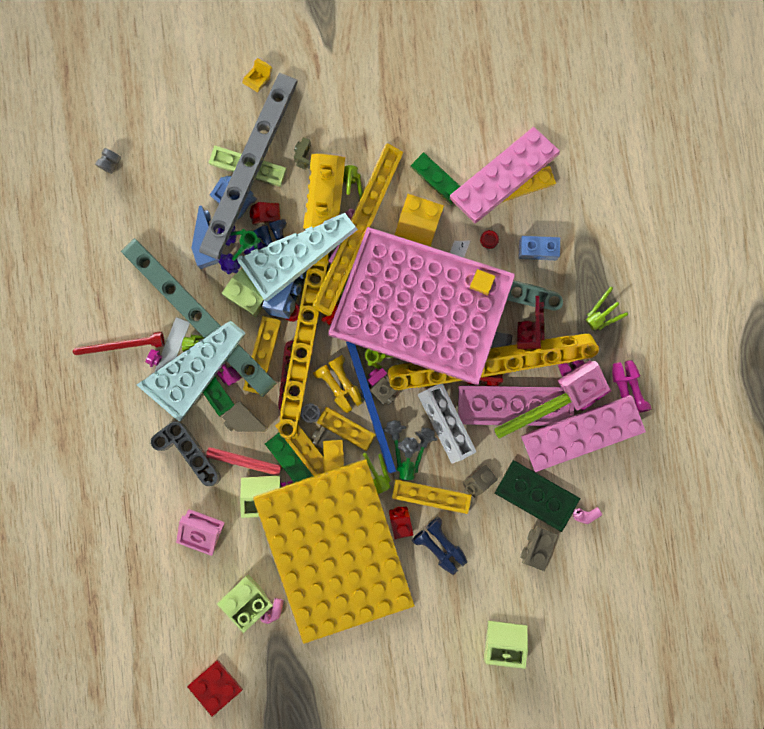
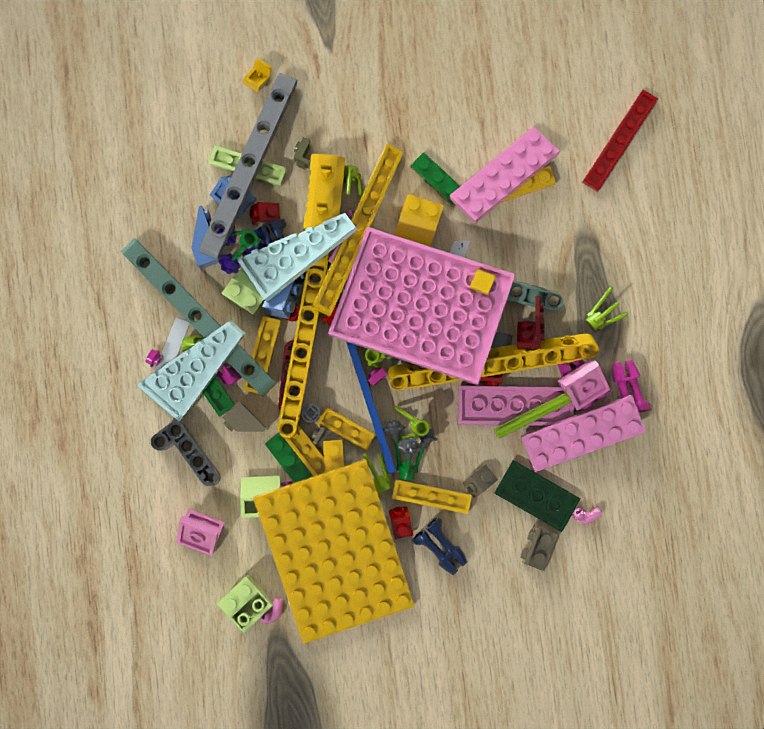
(108, 165): flat silver wheel -> none
(156, 340): red piece -> none
(214, 688): red plate -> none
(243, 461): coral axle -> none
(353, 391): yellow piece -> none
(384, 392): dark tan bracket -> none
(418, 426): none -> lime plant
(447, 423): white brick -> none
(489, 239): red plate -> none
(506, 644): yellowish green slope -> none
(539, 248): medium blue brick -> none
(620, 140): none -> red tile

